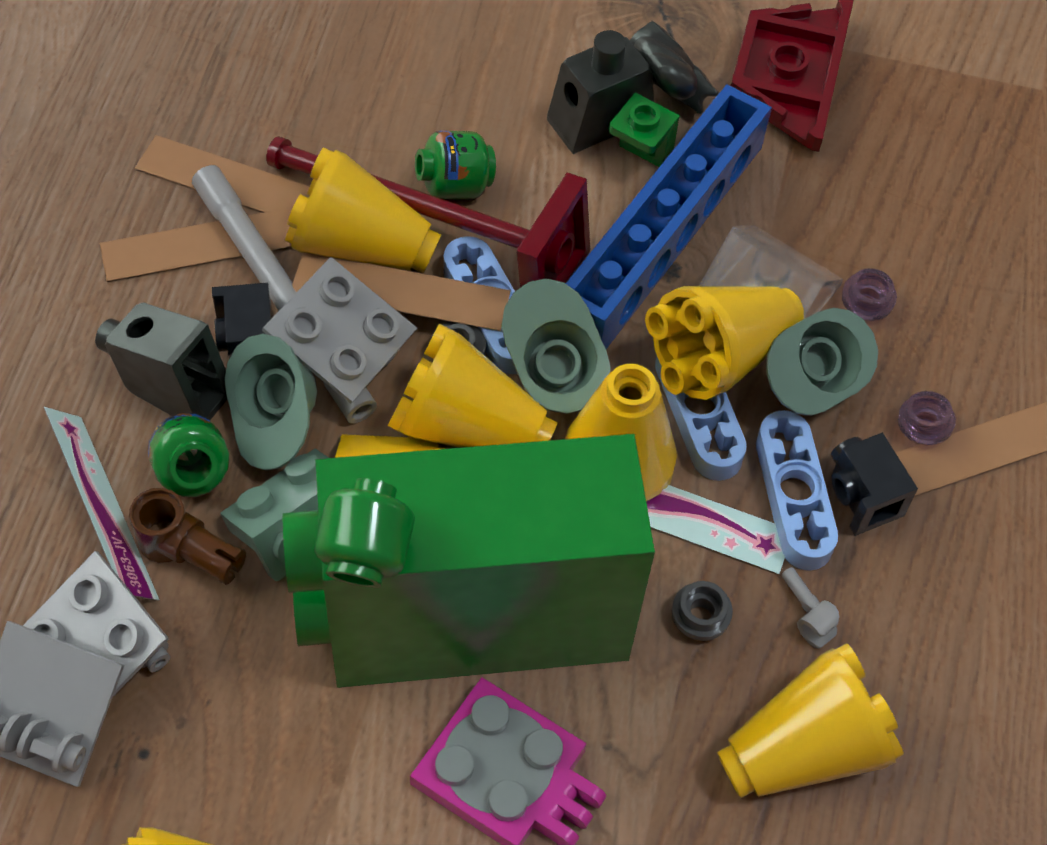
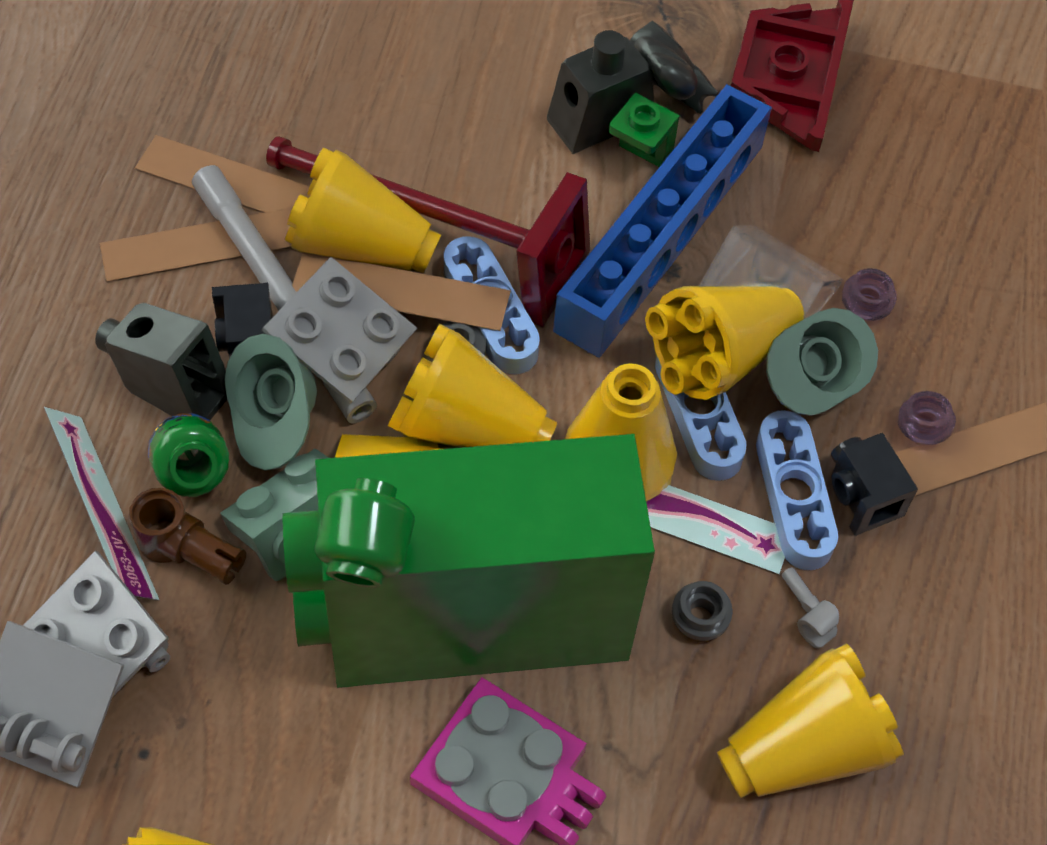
(456, 165): green head -> none
(554, 345): sand green piece -> none

